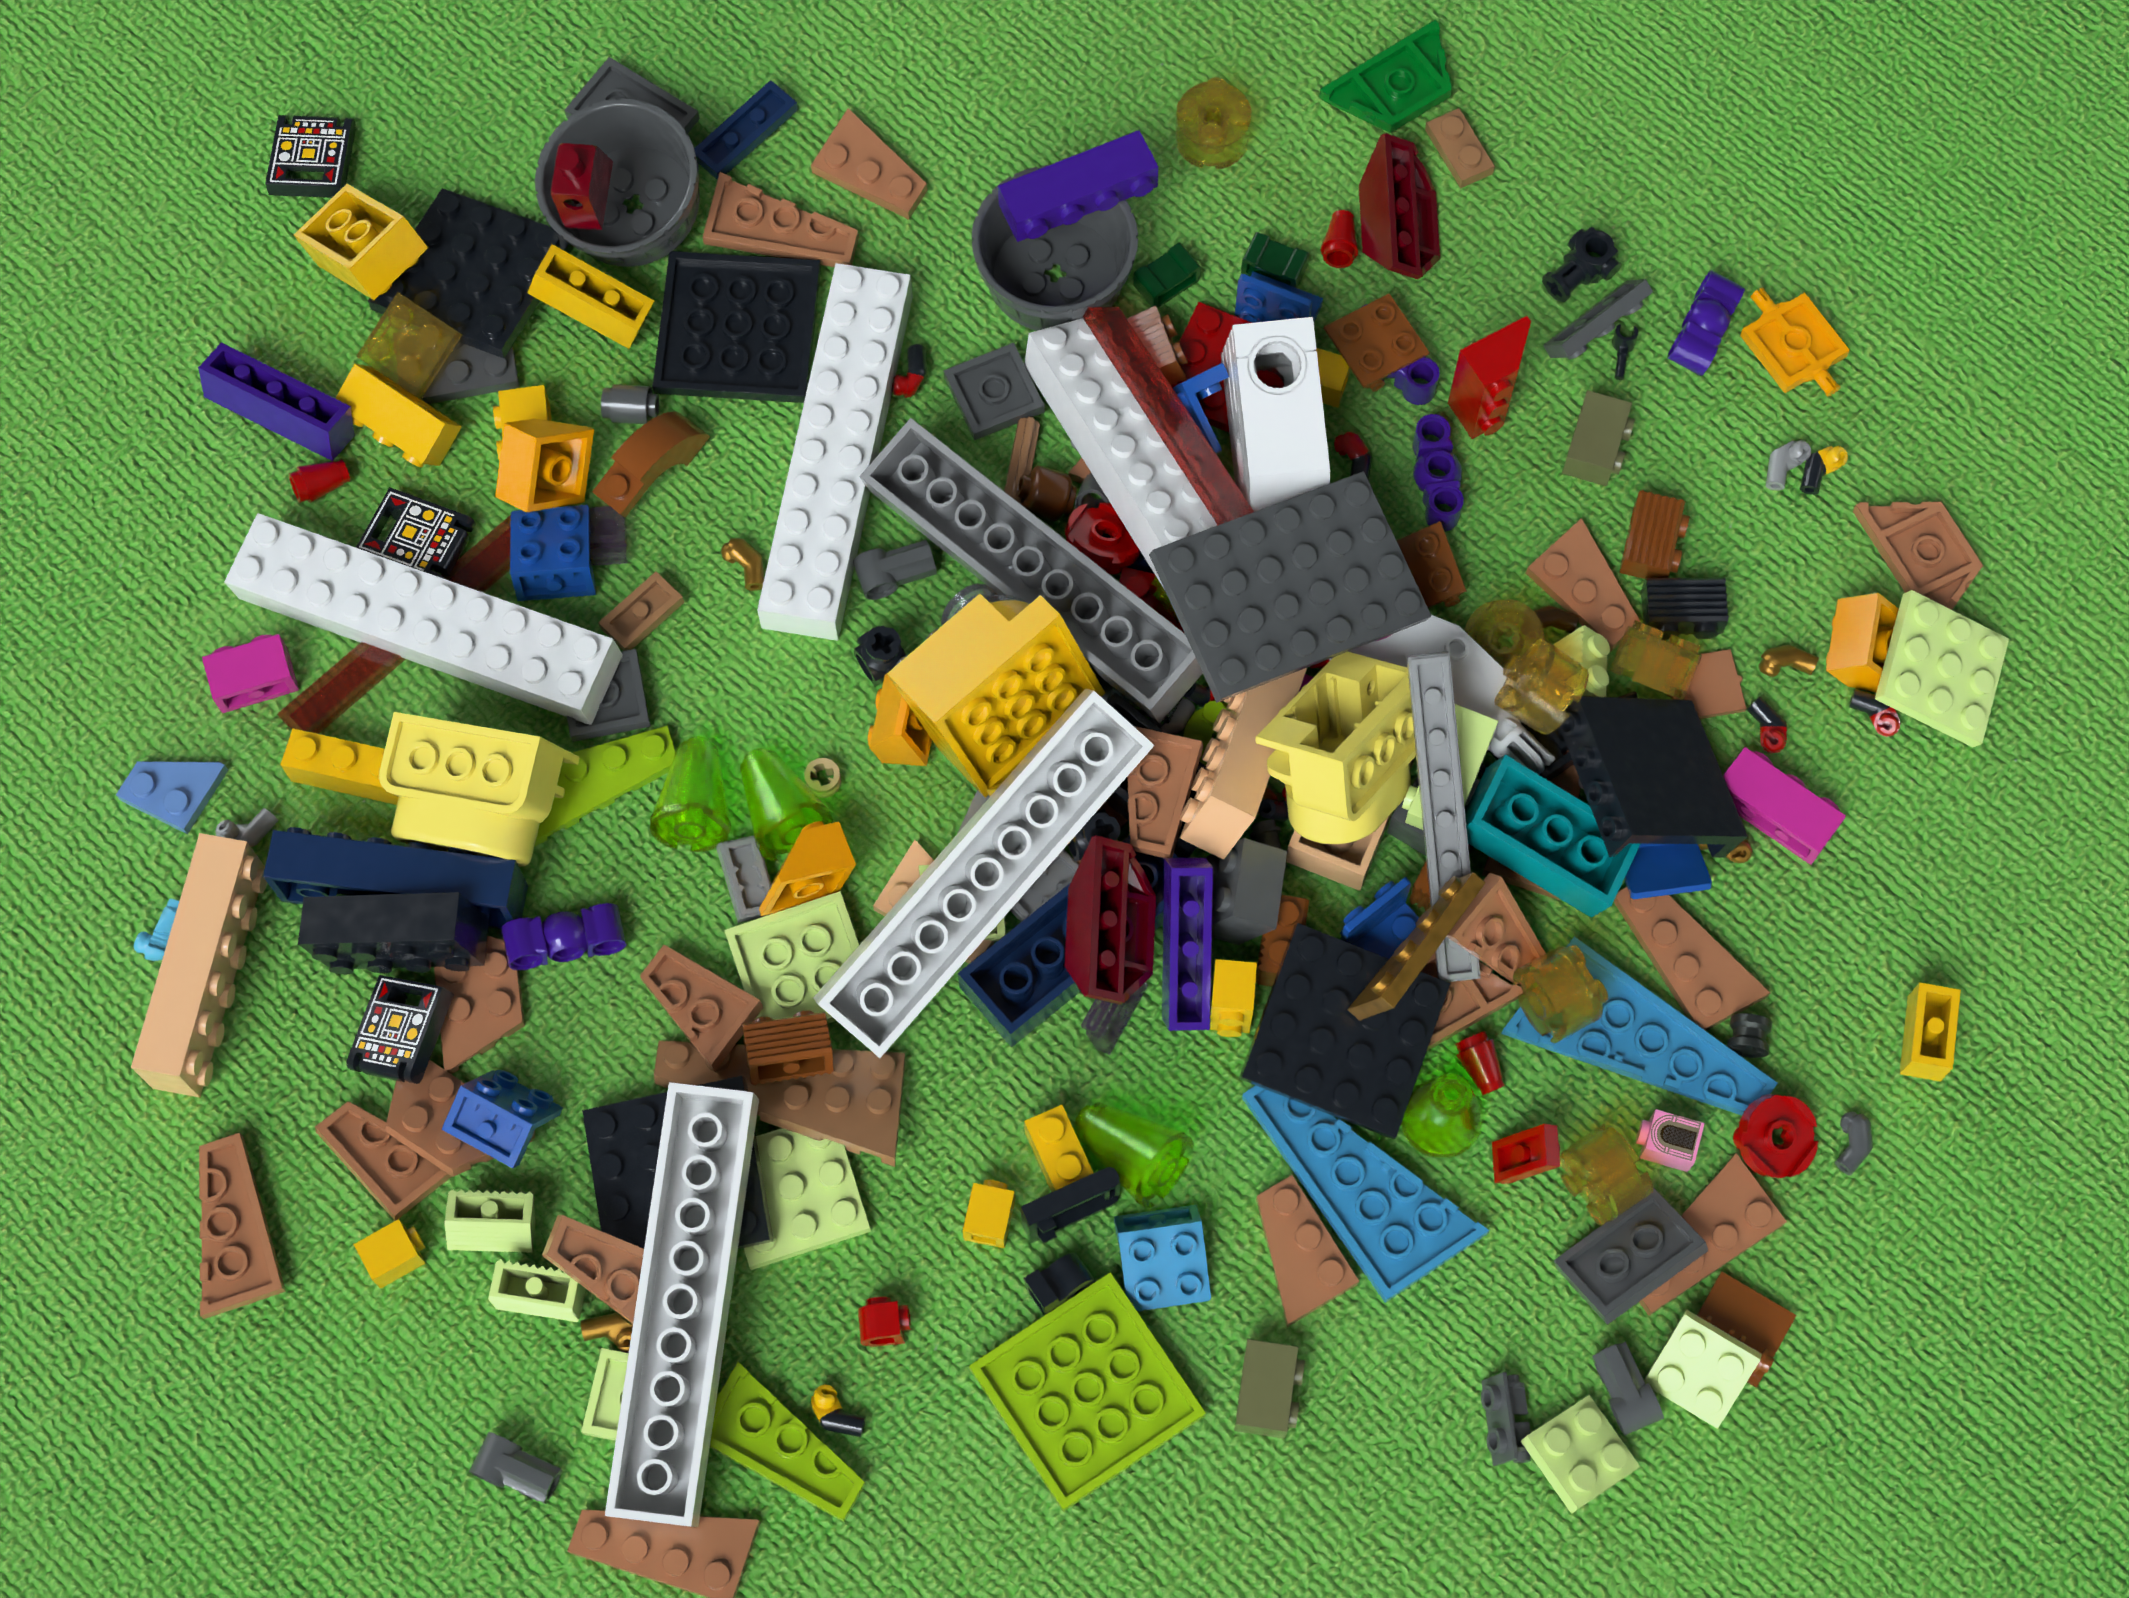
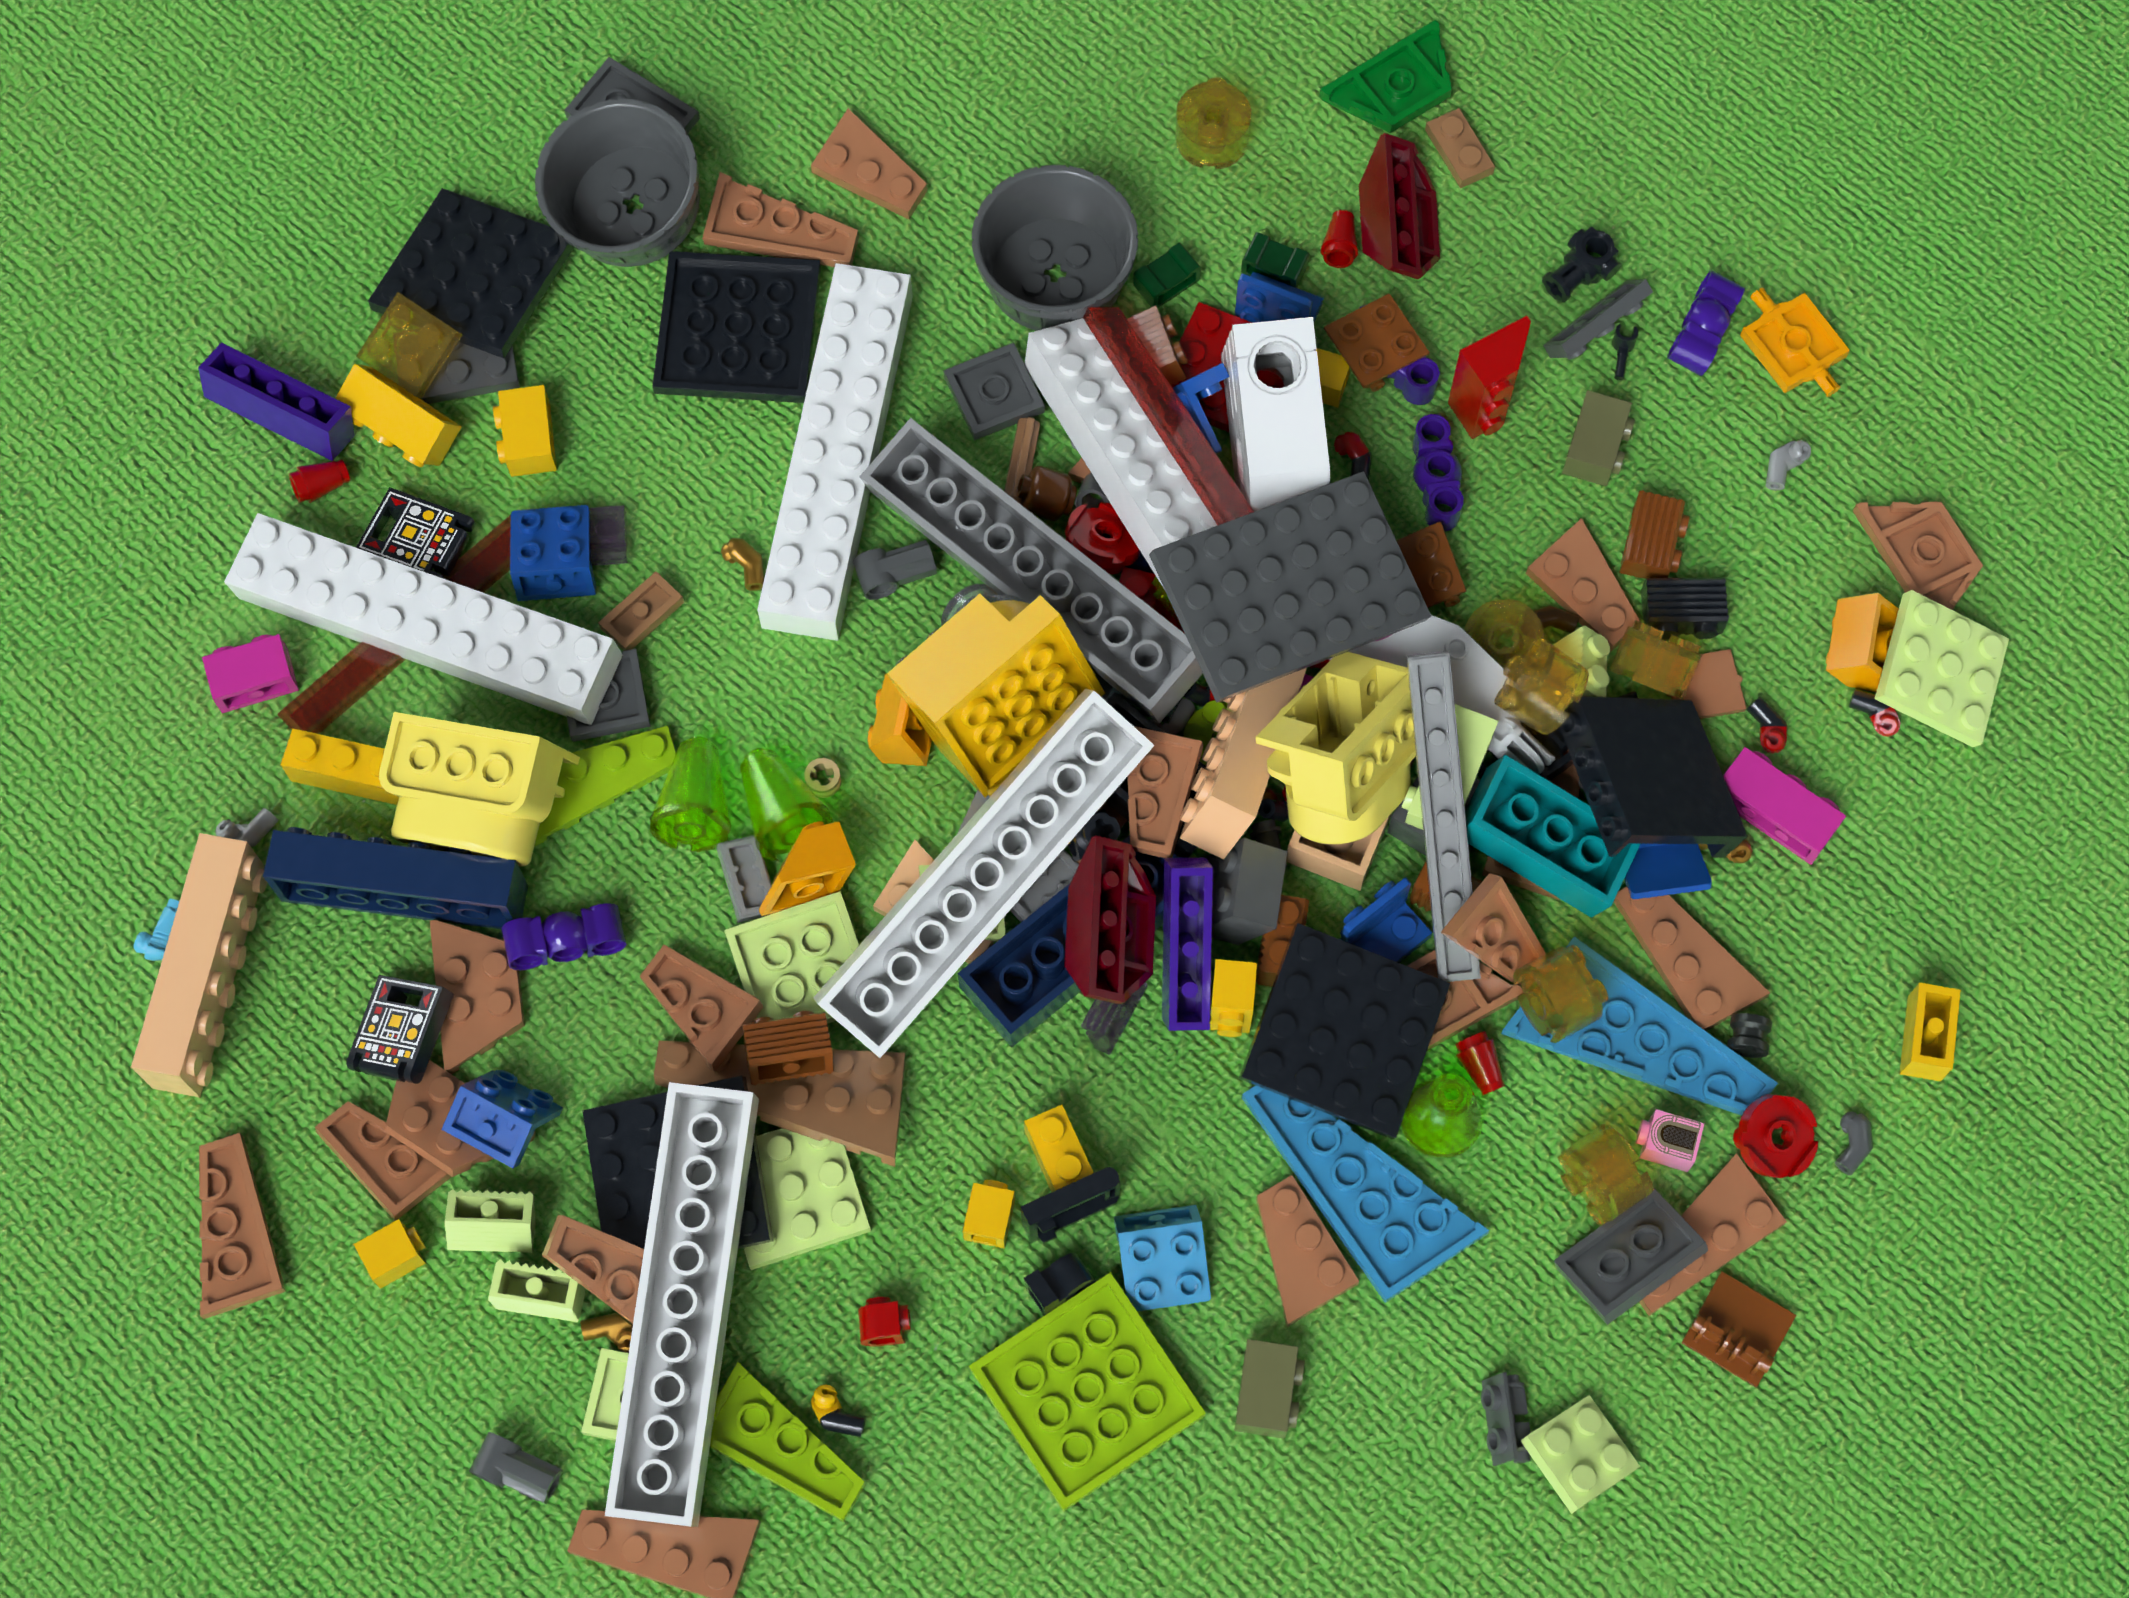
(172, 790): medium blue wing -> none
(310, 146): black container -> none
(361, 241): yellow brick -> none
(394, 932): black brick -> none
(543, 464): light orange slope -> none
(581, 177): dark red torso -> none
(590, 296): yellow brick -> none
(629, 404): dark grey brick -> none
(645, 456): dark orange arch -> none
(745, 129): dark blue plate -> none
(878, 652): black connector -> none
(916, 372): arm -> none
(1078, 186): dark purple brick -> none
(1140, 1150): clear neon green cone -> none
(1417, 949): pearl gold wing -> none
(1526, 1154): red plate -> none
(1631, 1399): dark grey piece -> none
(1702, 1369): yellowish green plate -> none
(1787, 656): pearl gold arm -> none
(1821, 464): arm -> none

